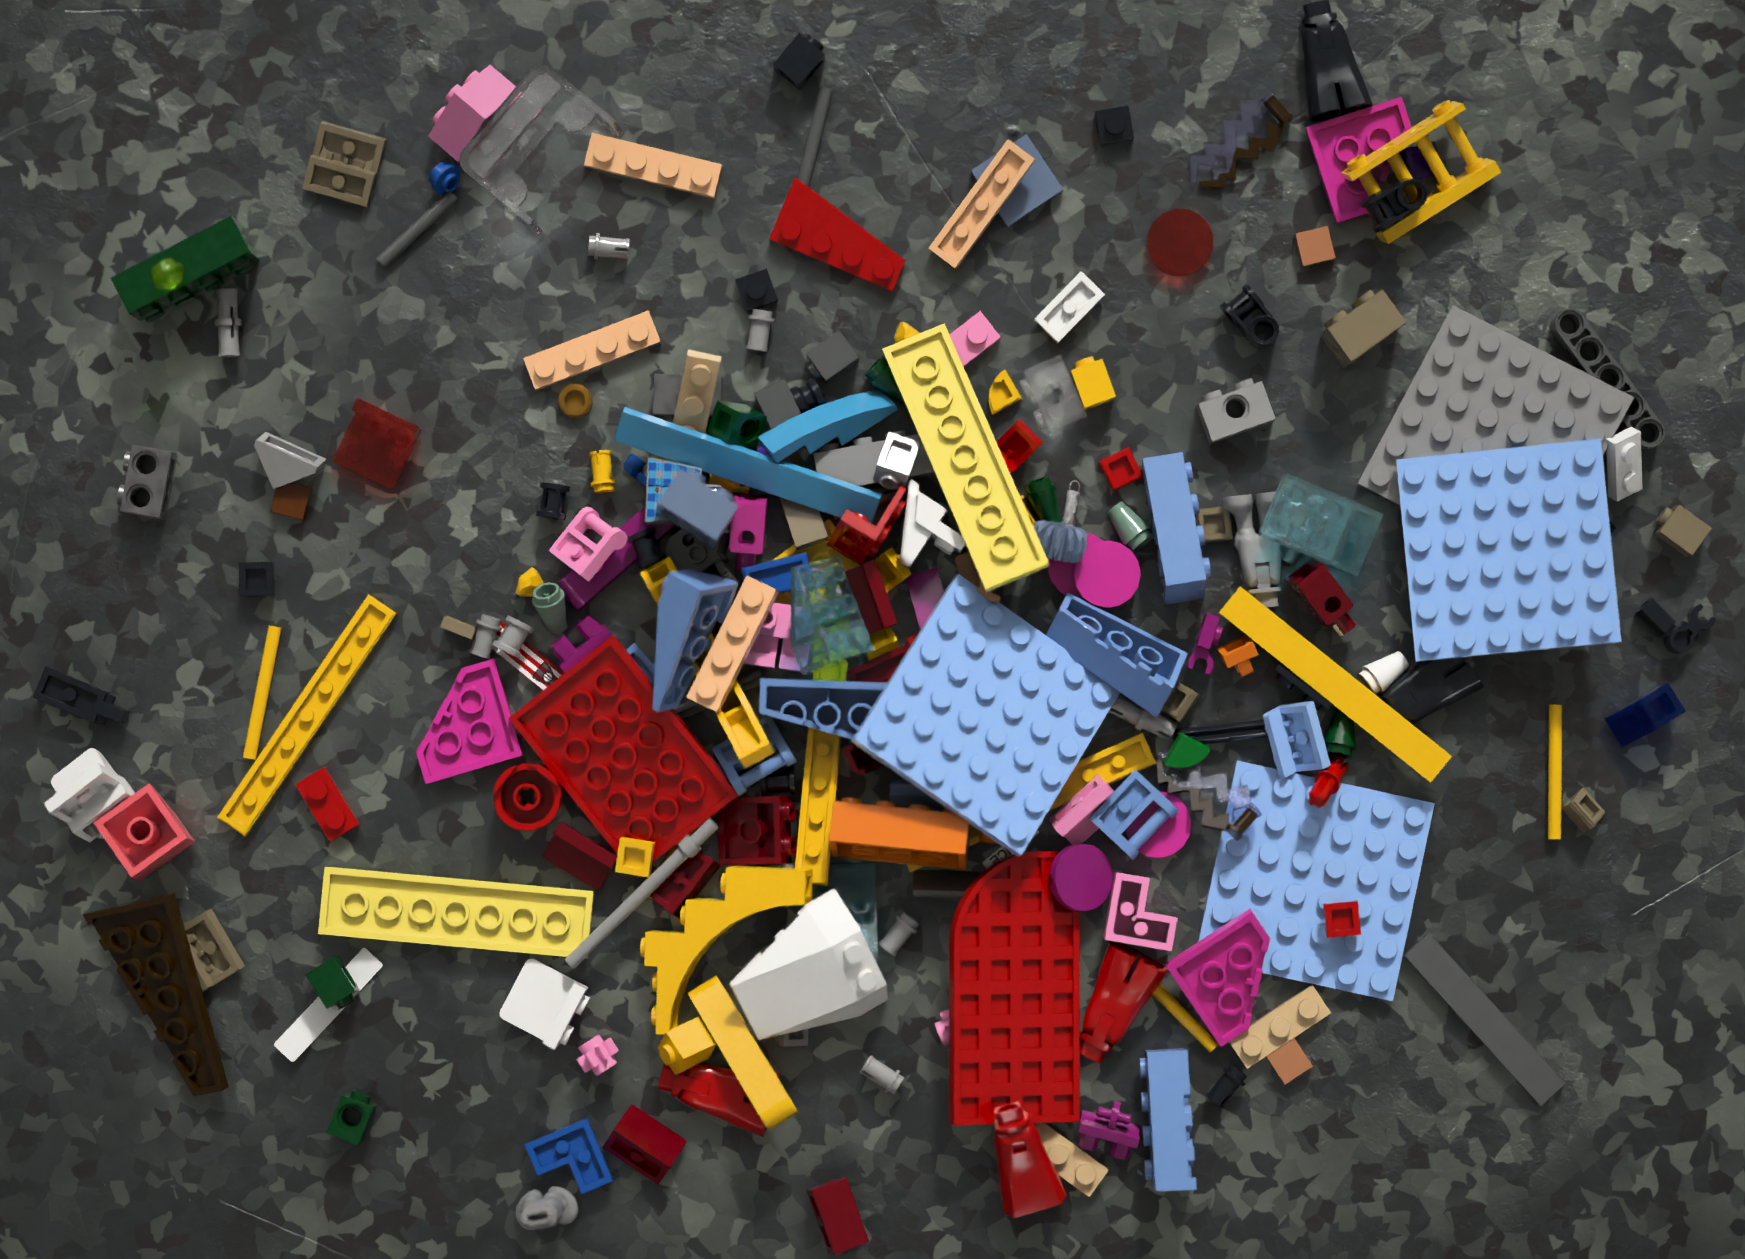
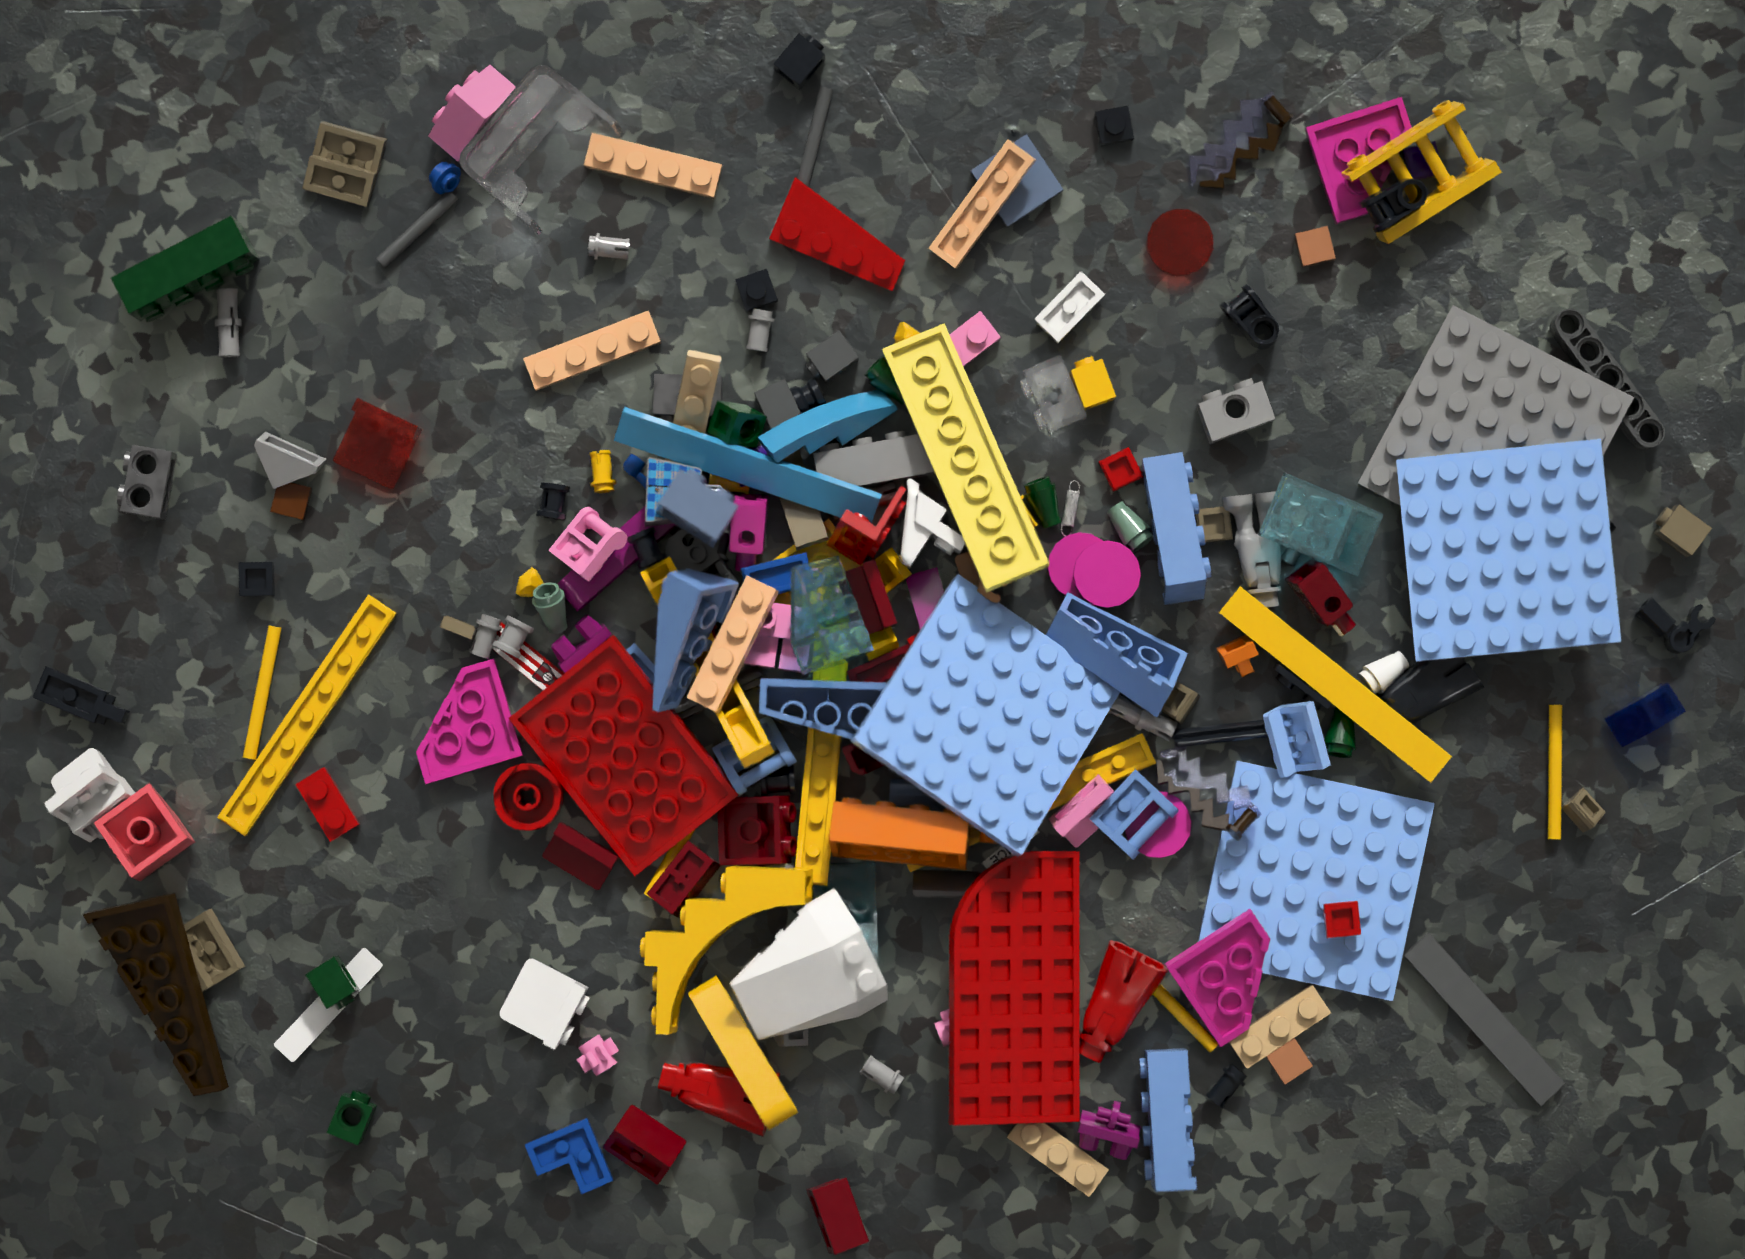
(167, 274): clear neon green plate -> none
(454, 912): light yellow plate -> none
(541, 1211): light grey piece -> none
(575, 400): pearl gold tile -> none
(635, 857): yellow plate -> none
(686, 1045): yellow brick -> none
(688, 847): light grey bar -> none
(896, 461): bracket -> none
(899, 933): light grey pin -> none
(1002, 393): yellow tile -> none
(1018, 445): red bracket -> none
(1024, 1168): red piece -> none
(1061, 540): sand blue gear -> none
(1081, 877): magenta tile -> none
(1129, 922): bright pink brick -> none
(1186, 752): green tile -> none
(1208, 634): magenta plate -> none
(1327, 782): red axle -> none
(1331, 70): black piece -> none
(1362, 328): dark tan brick -> none
(1624, 464): white plate -> none

